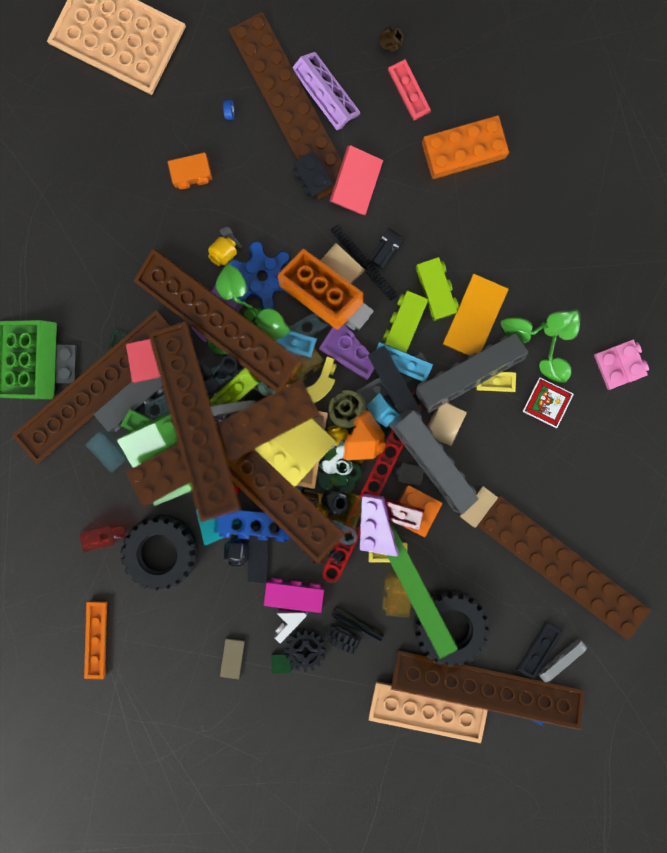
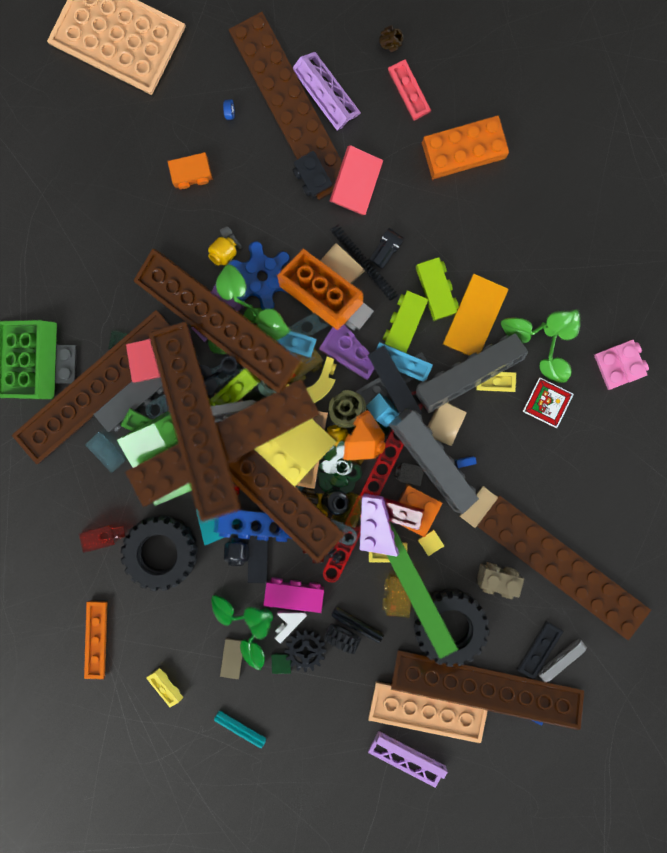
(164, 687): none -> light yellow plate
(240, 729): none -> teal axle
(258, 623): none -> green plant
(409, 755): none -> lavender fence
(431, 542): none -> light yellow tile
(467, 461): none -> blue tile
(494, 579): none -> dark tan brick

